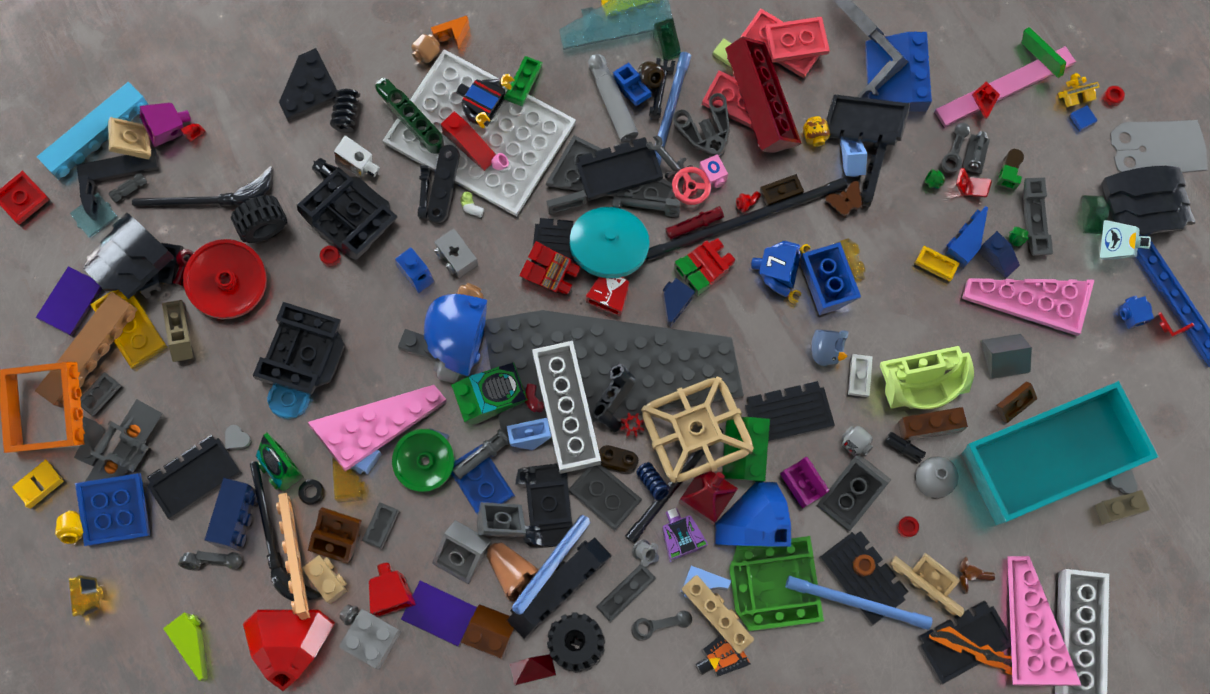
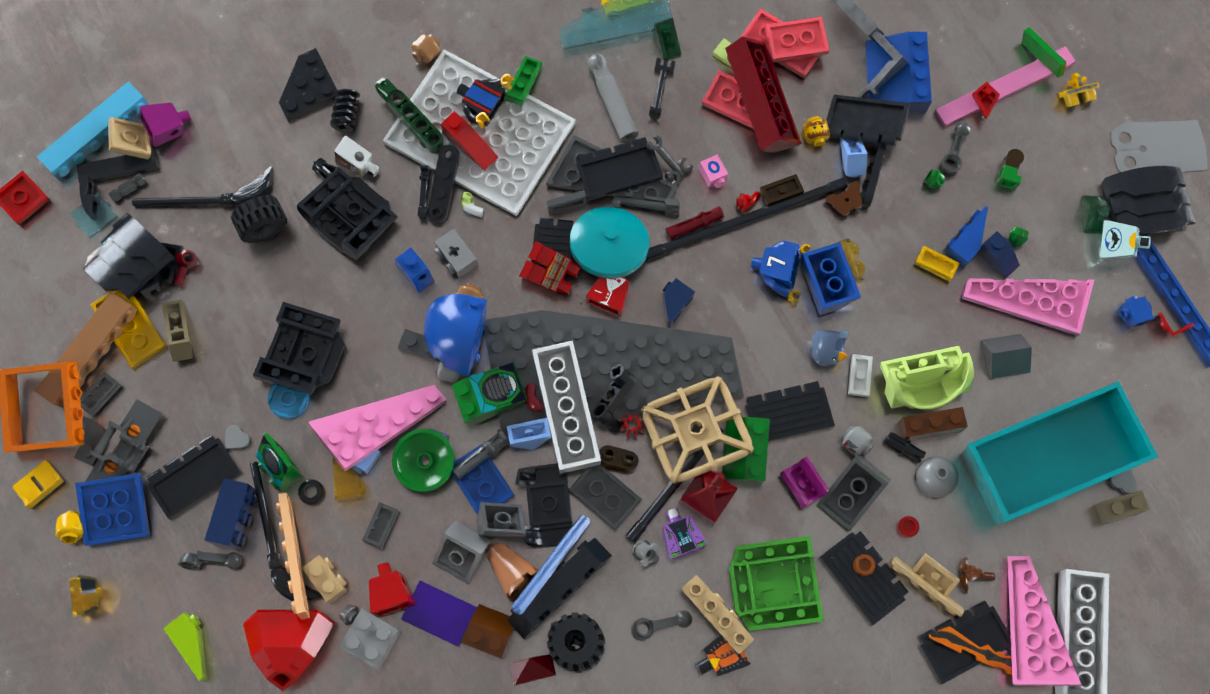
(69, 301): dark purple tile -> none
(192, 131): red tile -> none
(225, 279): red dish -> none
(330, 256): red tile -> none
(335, 535): reddish brown brick -> none
(455, 28): orange slope -> none
(500, 161): bright pink hinge -> none
(625, 593): dark grey tile -> none
(631, 85): blue brick -> none
(651, 74): dark brown head -> none
(653, 481): dark blue piece -> none
(681, 69): medium blue piece -> none
(692, 134): dark grey connector -> none
(704, 266): red hips -> none
(706, 186): coral piece -> none
(711, 580): light blue arch -> none
(756, 519): blue brick -> none
(805, 587): medium blue piece -> none
(972, 186): bracket -> none
(976, 152): dark grey hinge -> none
(1017, 402): reddish brown plate -> none
(1035, 216): dark grey slope -> none
(1083, 118): blue tile -> none
(1114, 95): red tile -> none

